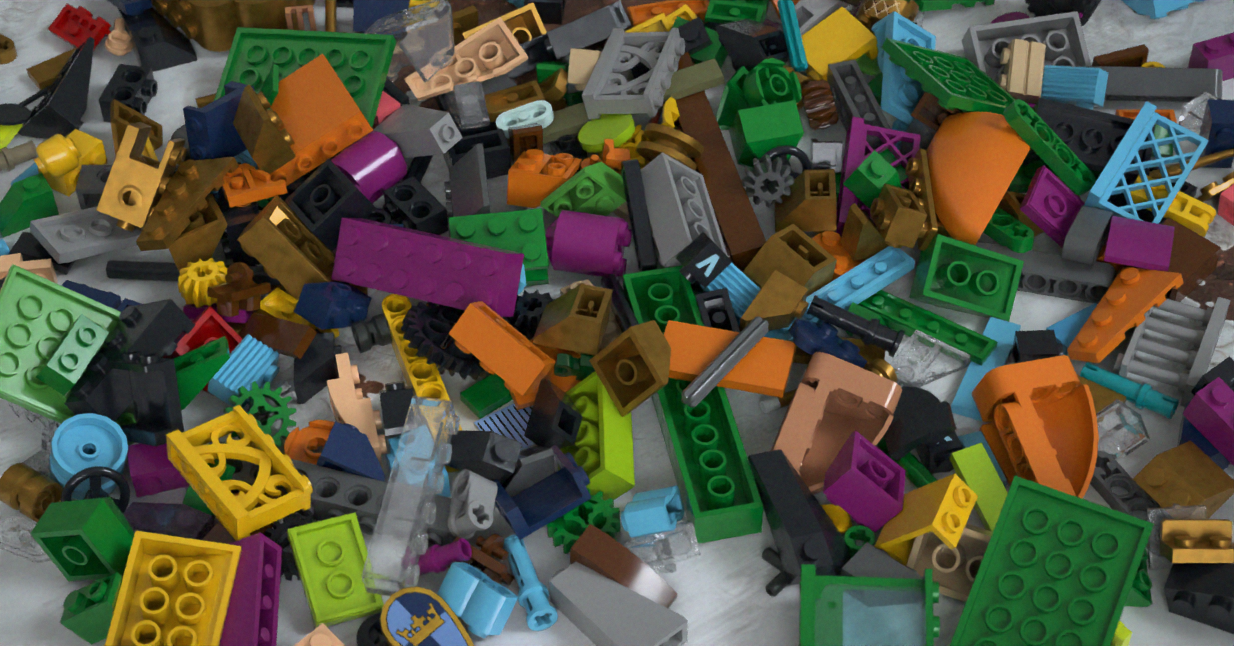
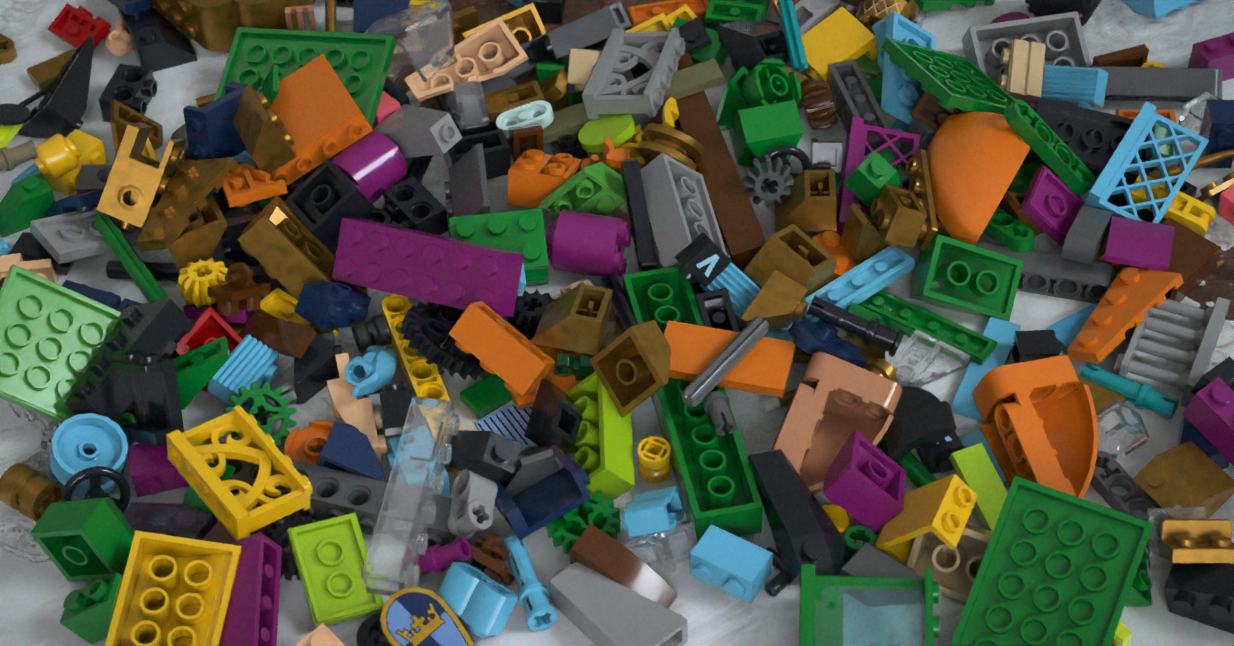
(72, 355): brick -> none
(78, 203): none -> dark blue slope
(129, 258): none -> green axle
(372, 370): none -> medium azure animal
(654, 459): none -> yellow wheel
(717, 406): none -> dark grey pin
(731, 564): none -> medium azure brick

